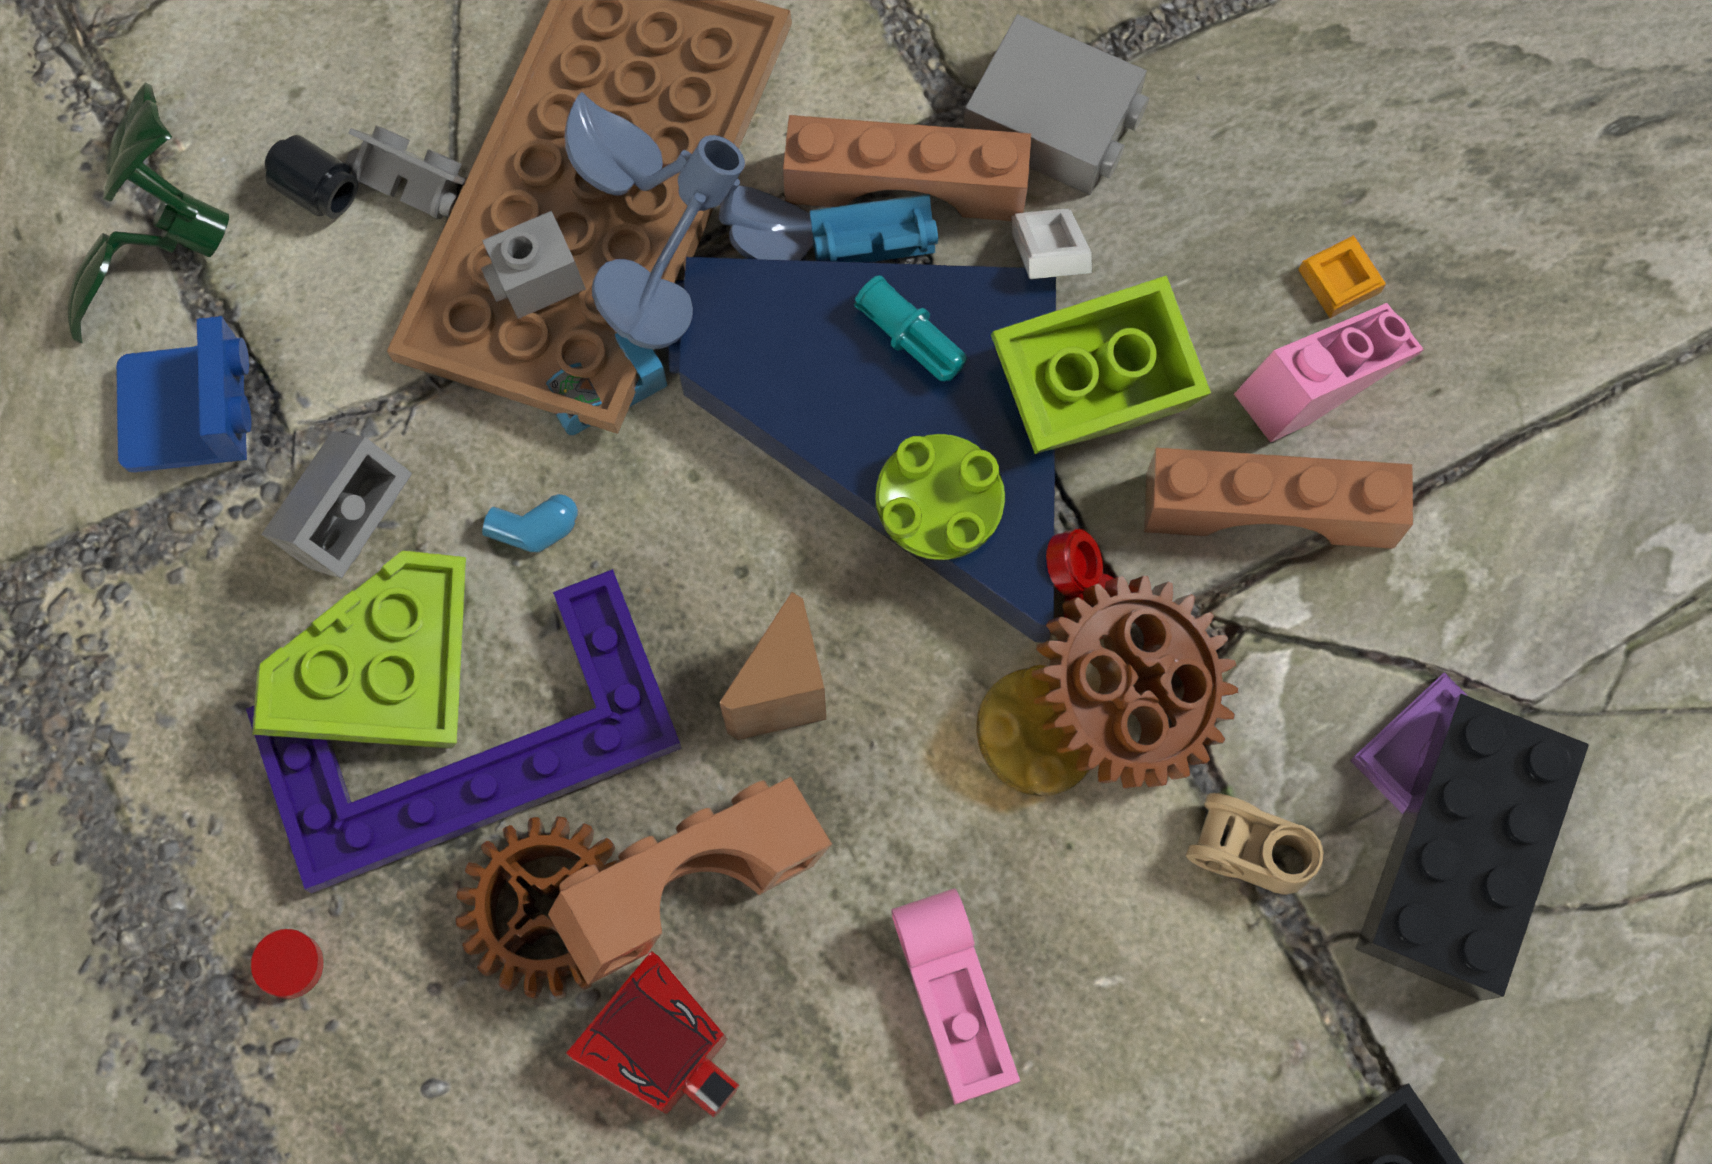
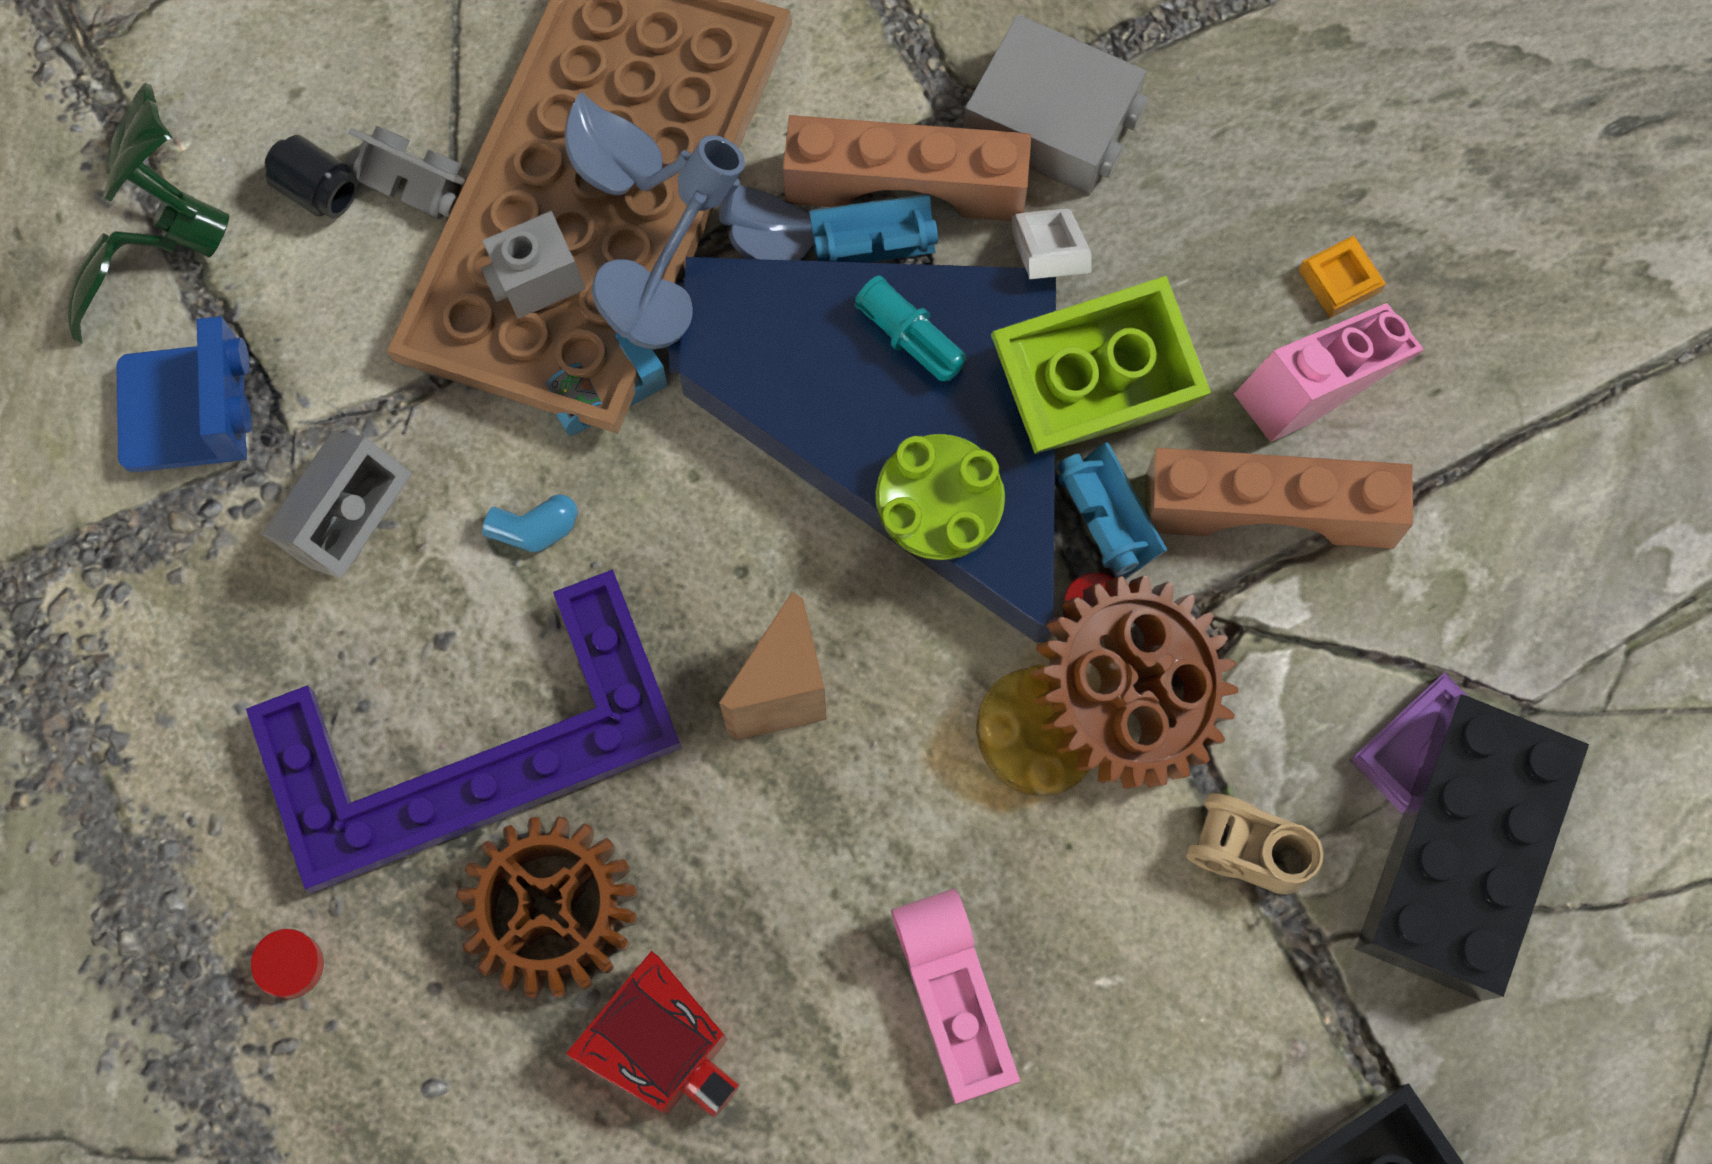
(374, 662): lime plate -> none
(615, 913): nougat arch -> none
(1074, 562): red tile -> none
(1111, 511): none -> dark azure hinge

